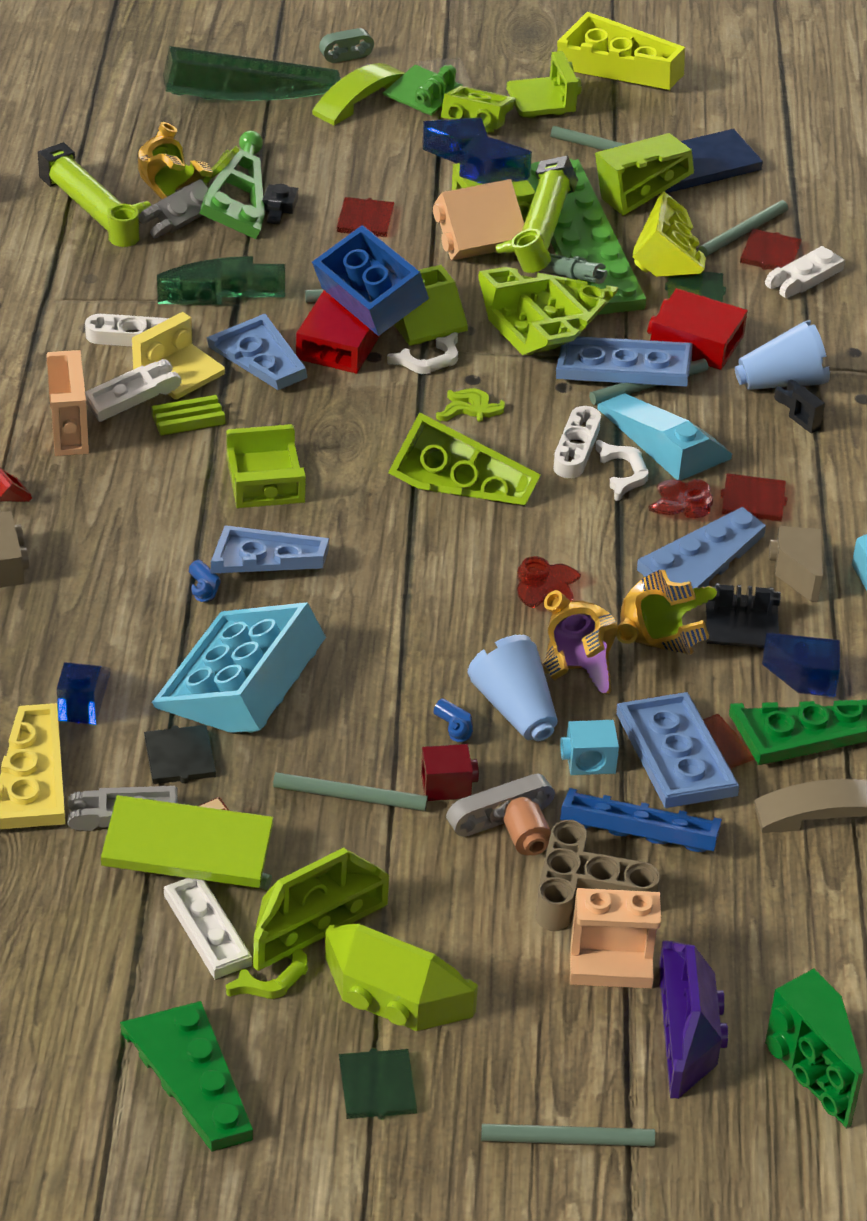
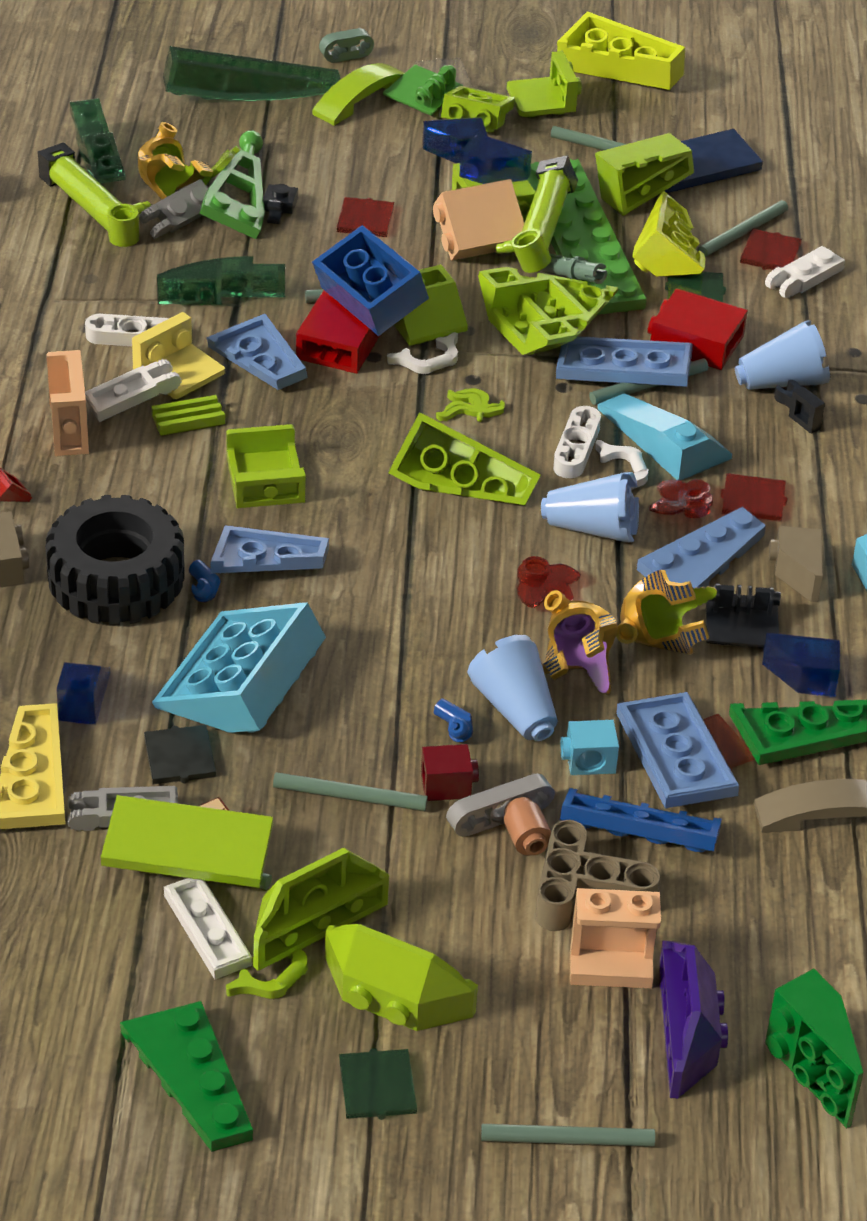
(96, 142): none -> clear green slope
(121, 588): none -> black tyre
(596, 507): none -> light blue cone

